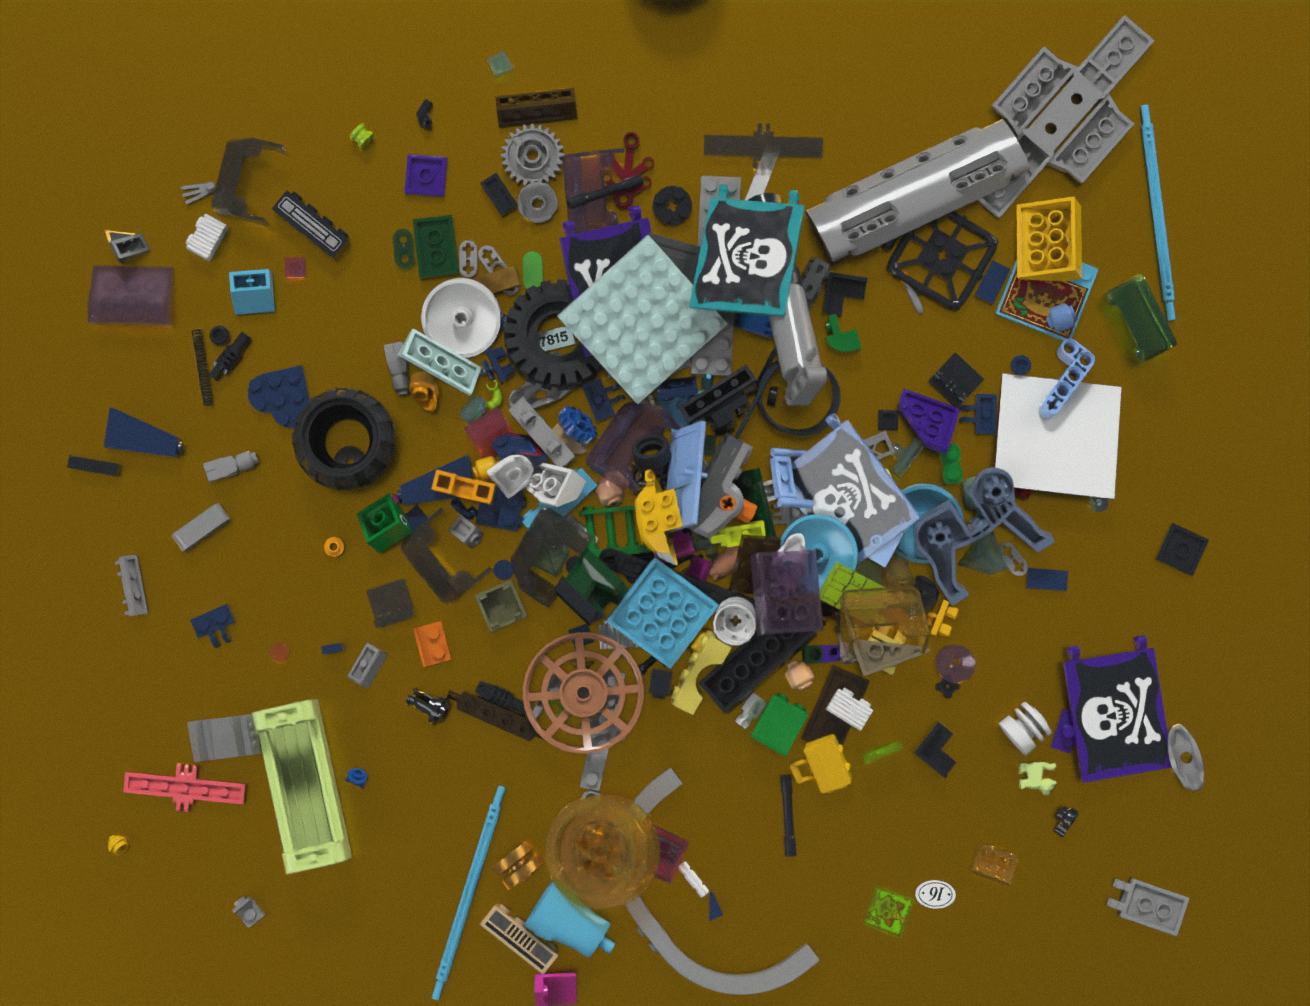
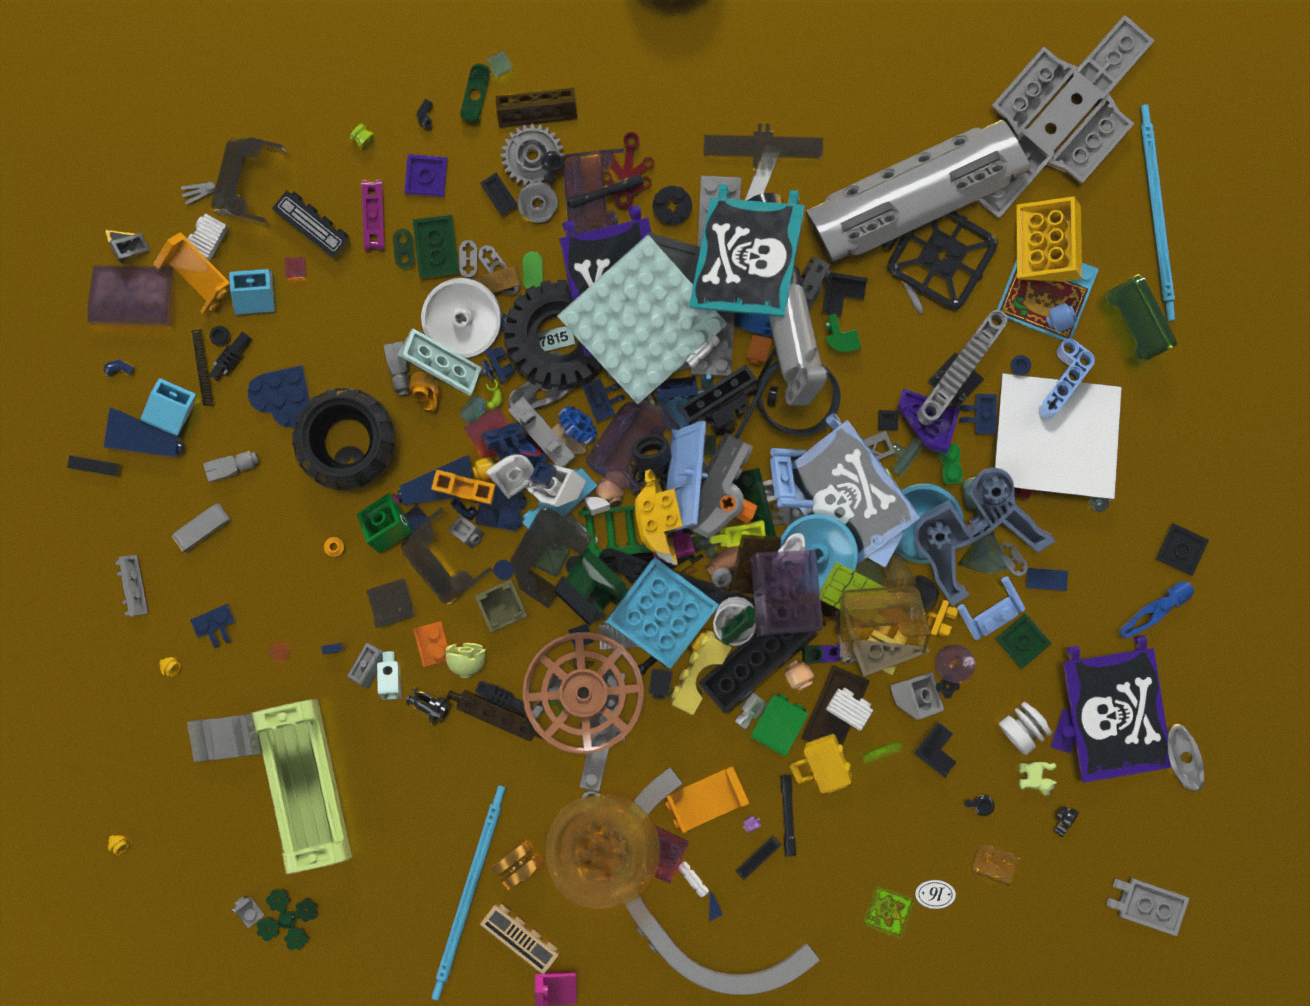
(116, 365): none -> dark blue arm
(168, 407): none -> medium azure slope
(169, 667): none -> yellow plate
(184, 787): coral hinge -> none
(194, 269): none -> light orange panel
(286, 919): none -> dark green plant
(357, 777): blue plate -> none
(373, 215): none -> magenta plate
(389, 685): none -> light aqua torso
(465, 660): none -> yellowish green cylinder
(477, 80): none -> dark green piece
(502, 436): none -> dark blue hinge
(542, 473): none -> dark blue tile
(551, 163): none -> black piece
(568, 923): medium azure torso -> none
(596, 505): none -> white tile
(699, 568): magenta tile -> none
(703, 351): none -> white axle
(706, 799): none -> light orange panel
(721, 577): none -> light grey tile
(738, 625): none -> dark green plate
(751, 824): none -> medium lavender plate
(758, 350): none -> orange brick
(758, 857): none -> black piece
(918, 696): none -> light grey slope
(962, 367): none -> light grey gear
(982, 804): none -> black piece
(992, 282): dark blue tile -> none
(994, 616): none -> light blue plate
(1023, 641): none -> dark green tile
(1175, 596): none -> blue arm

